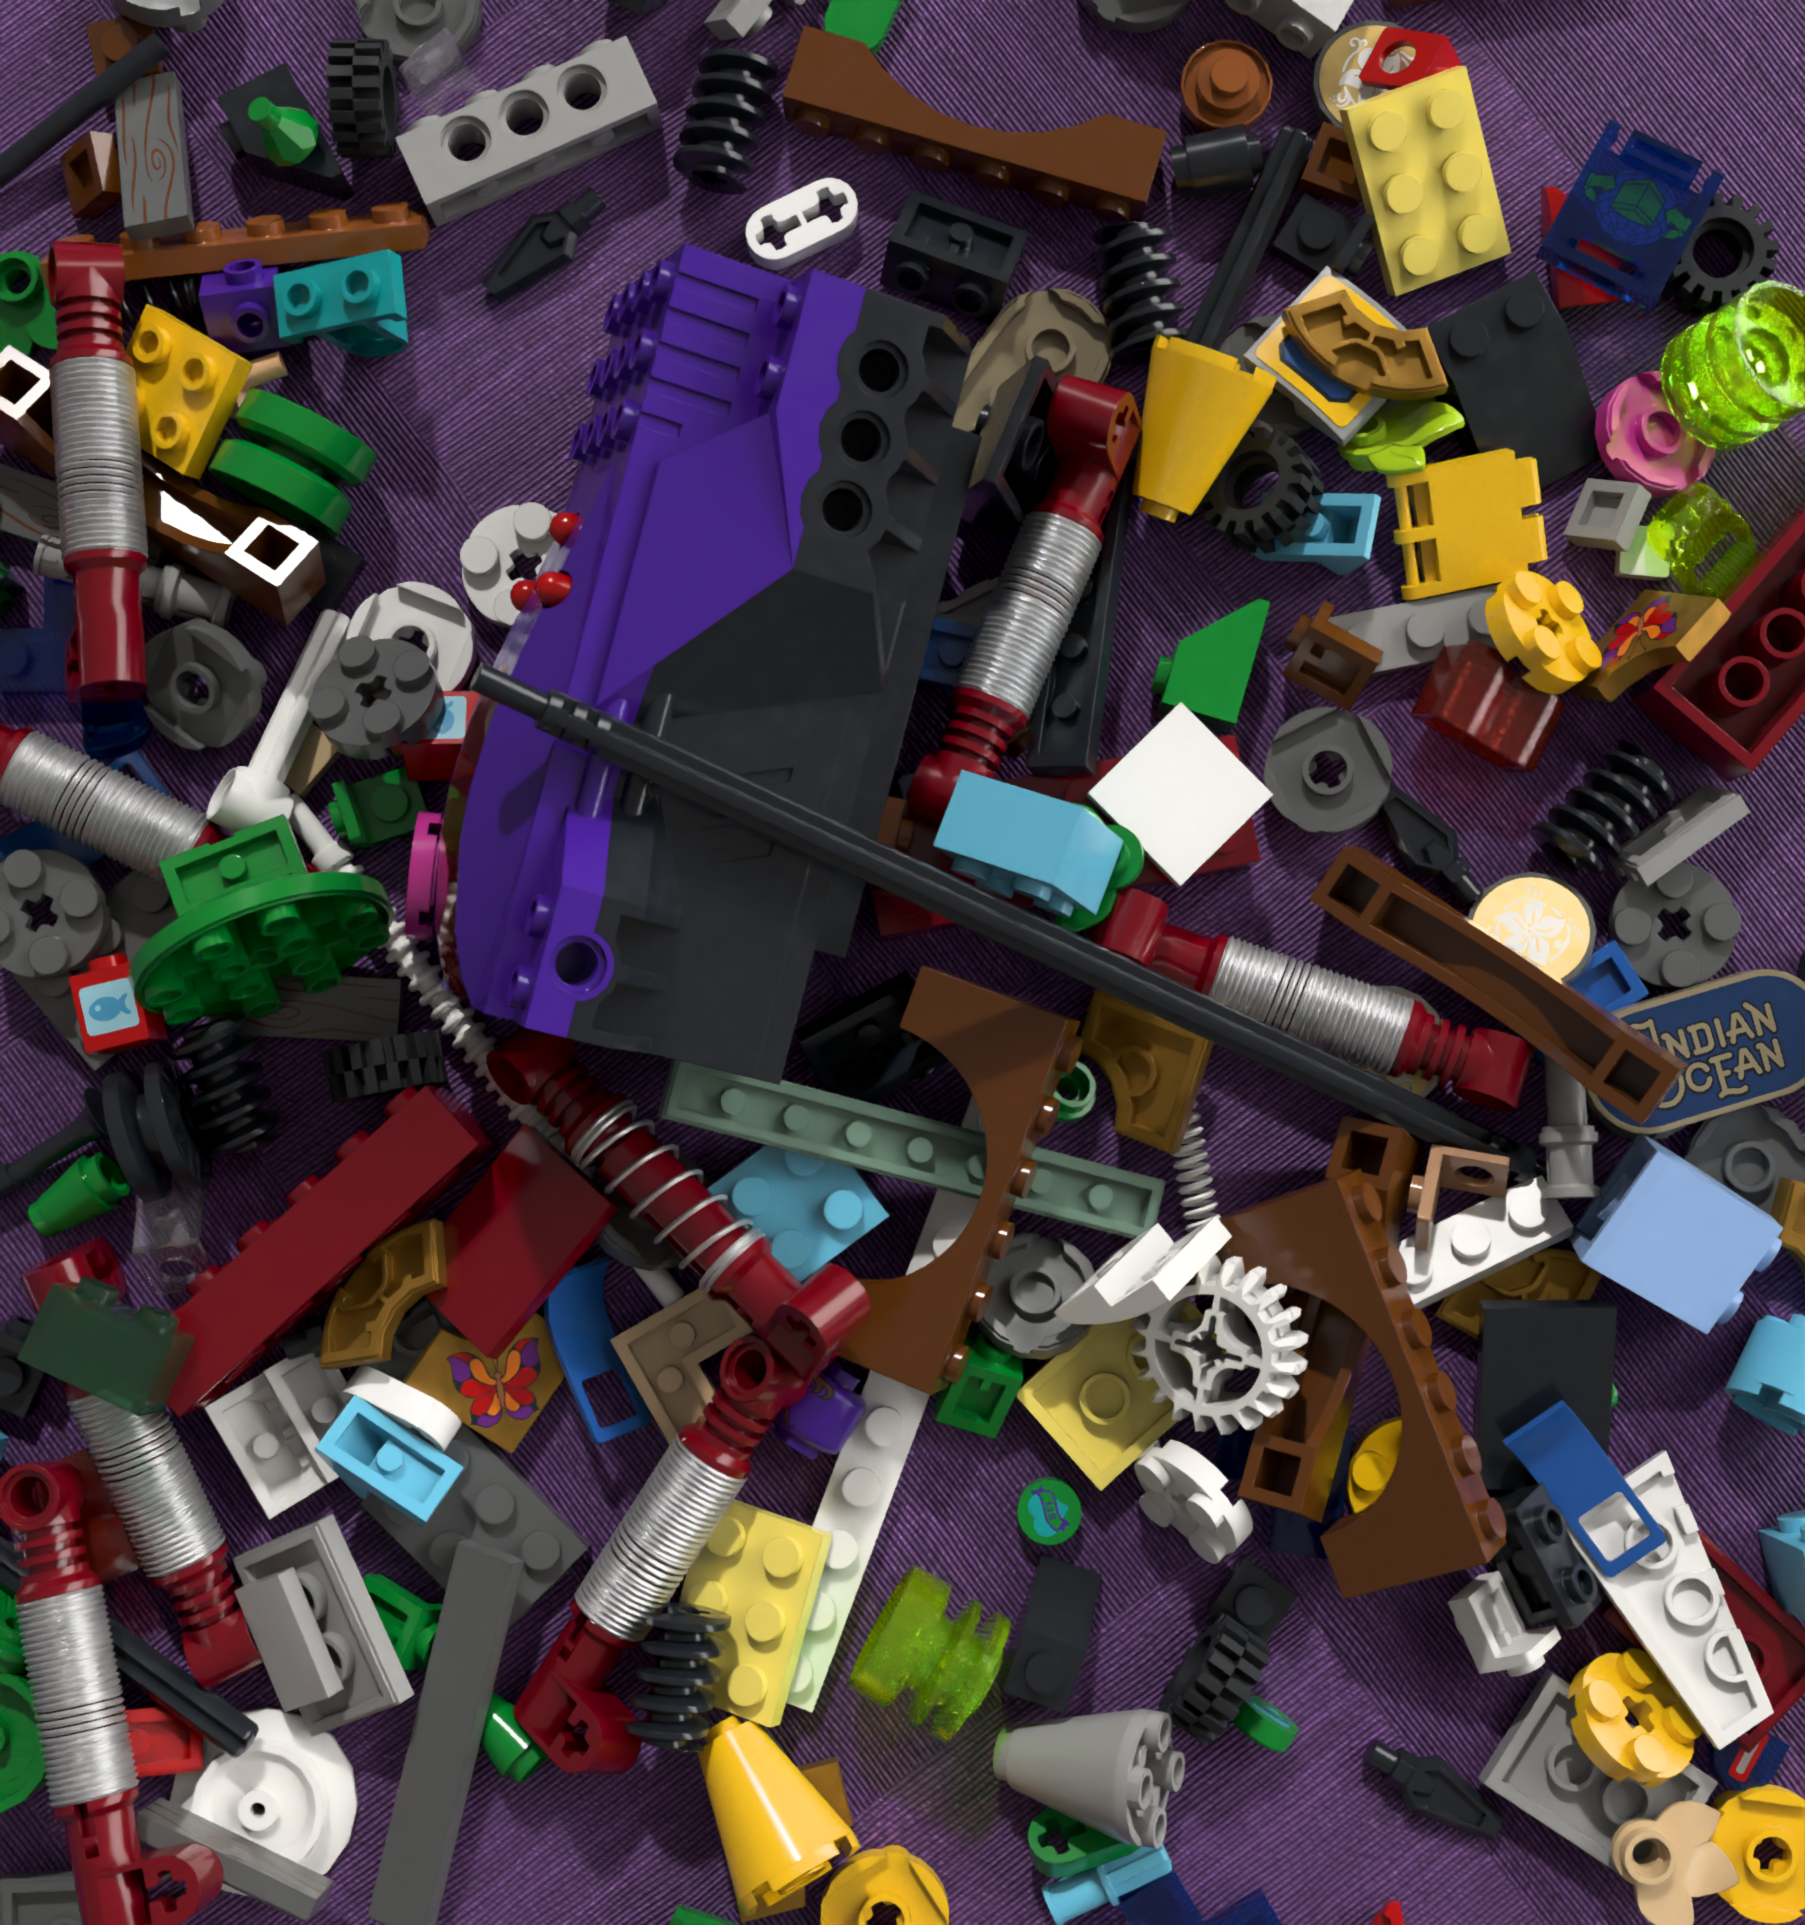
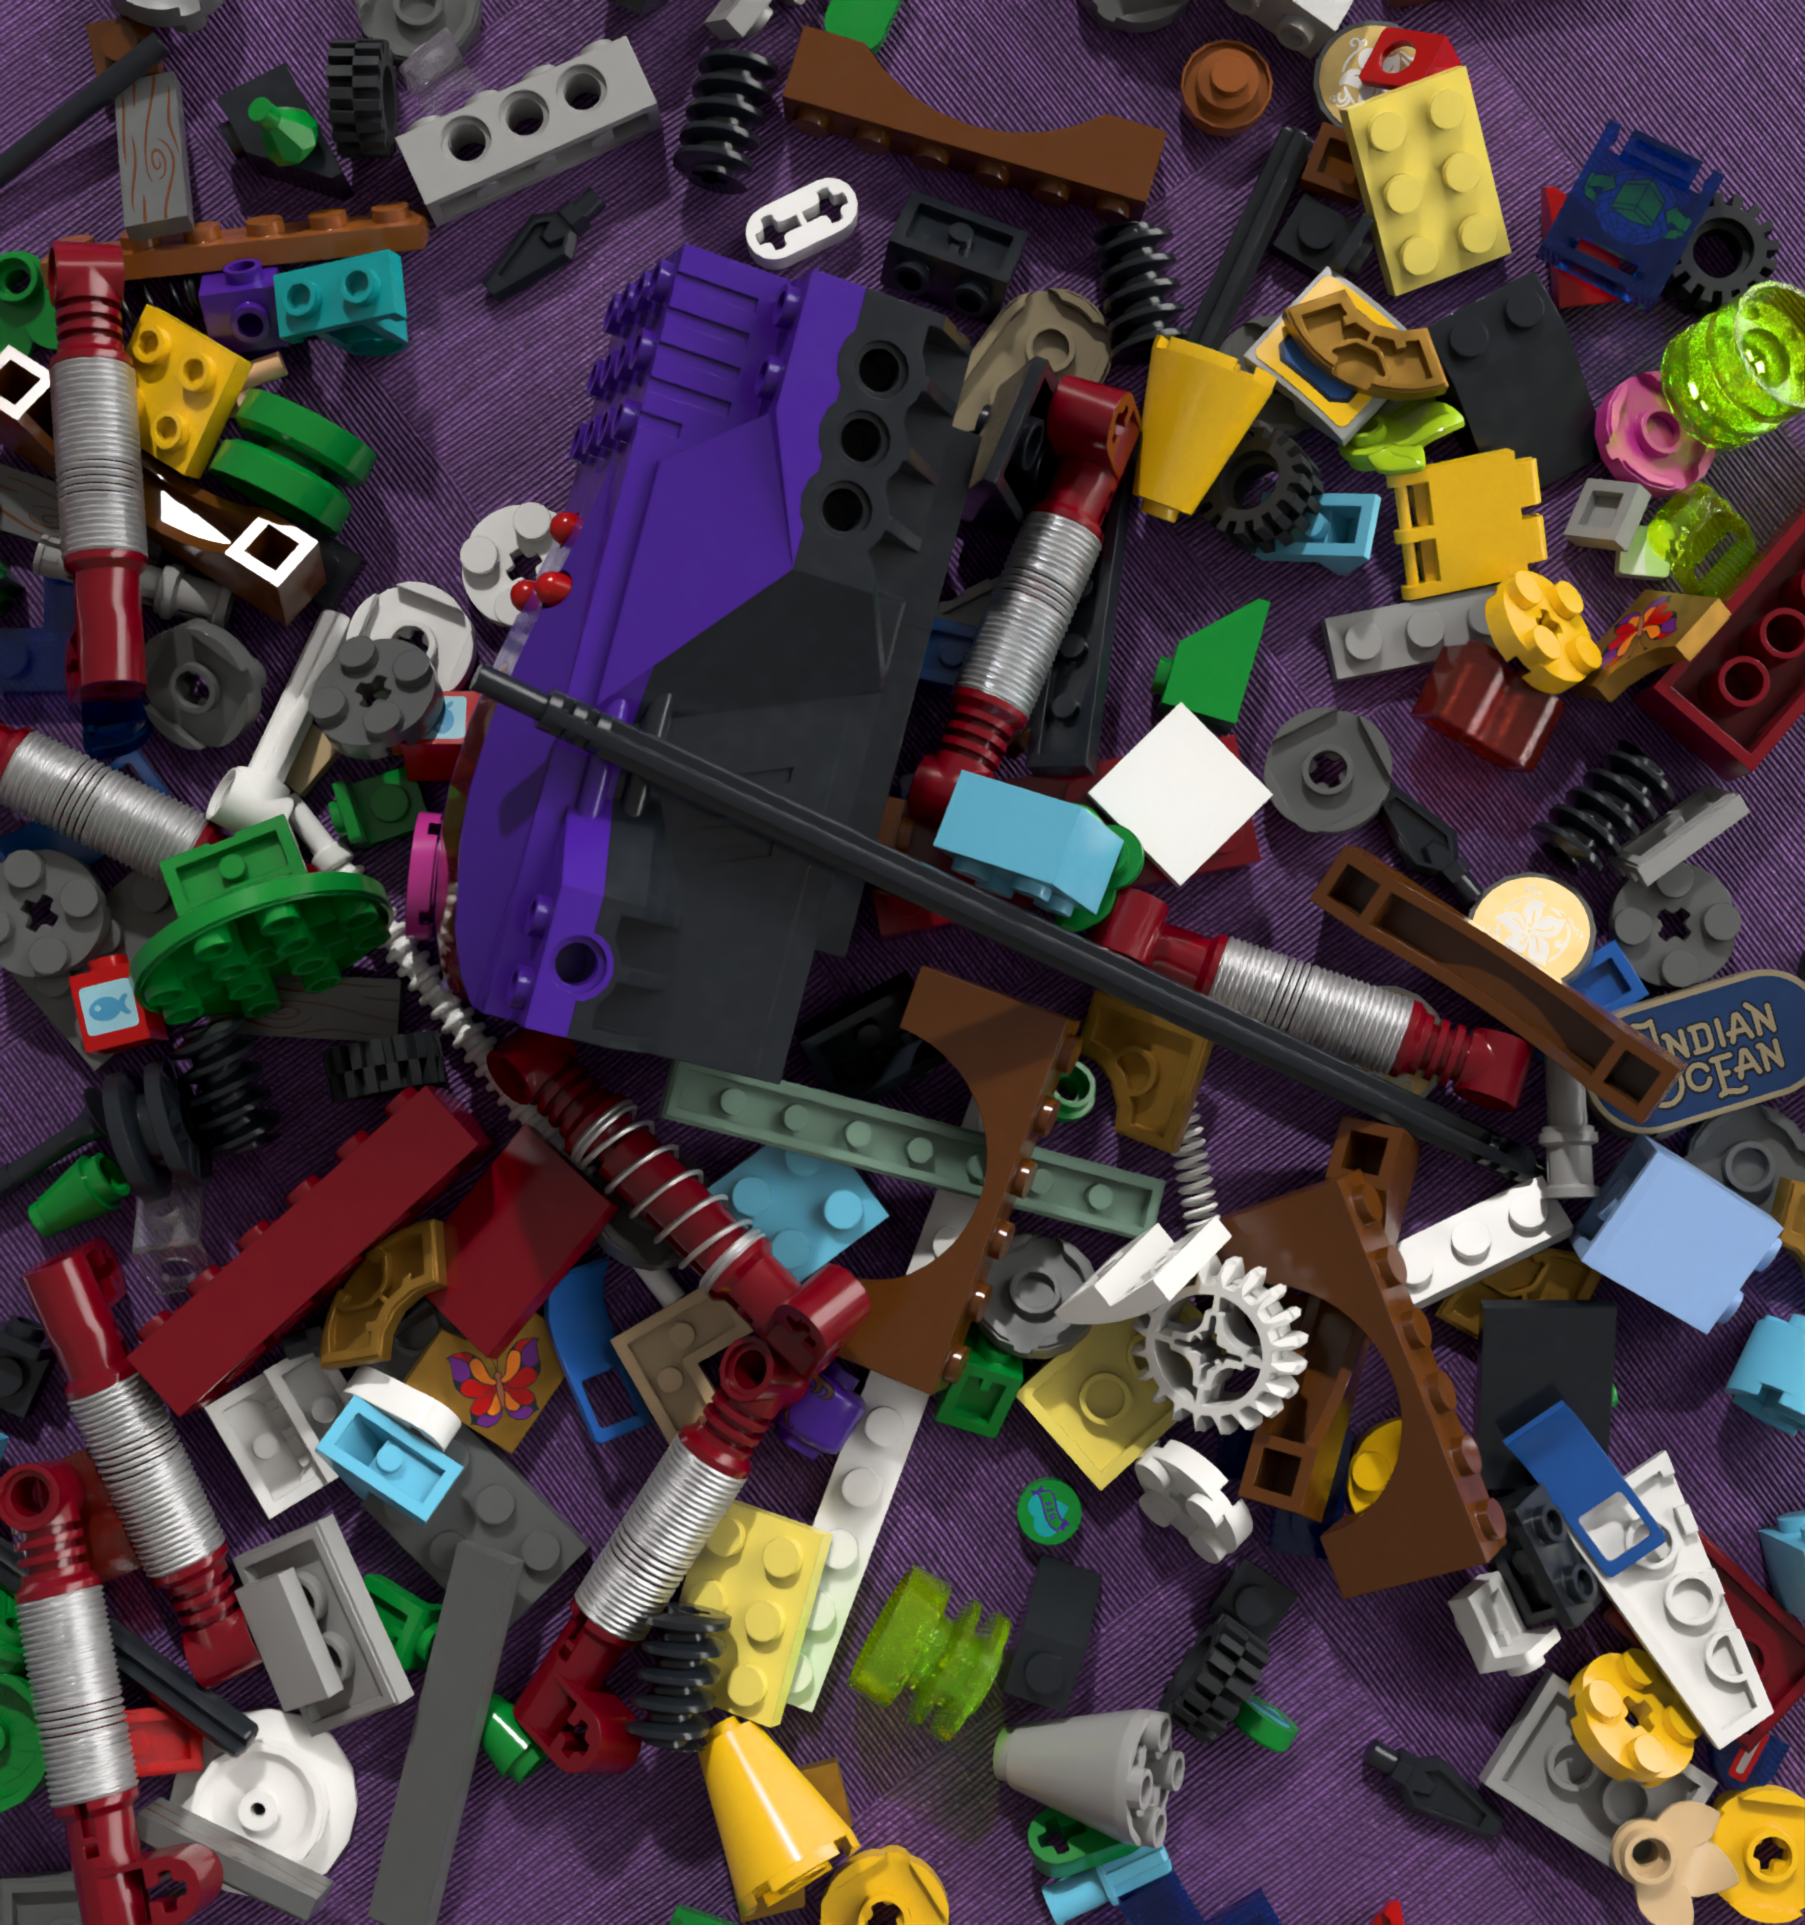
(92, 174): reddish brown plate -> none
(107, 1345): clear green brick -> none
(1216, 162): black brick -> none
(1329, 658): reddish brown bracket -> none
(1444, 1172): medium nougat bracket -> none

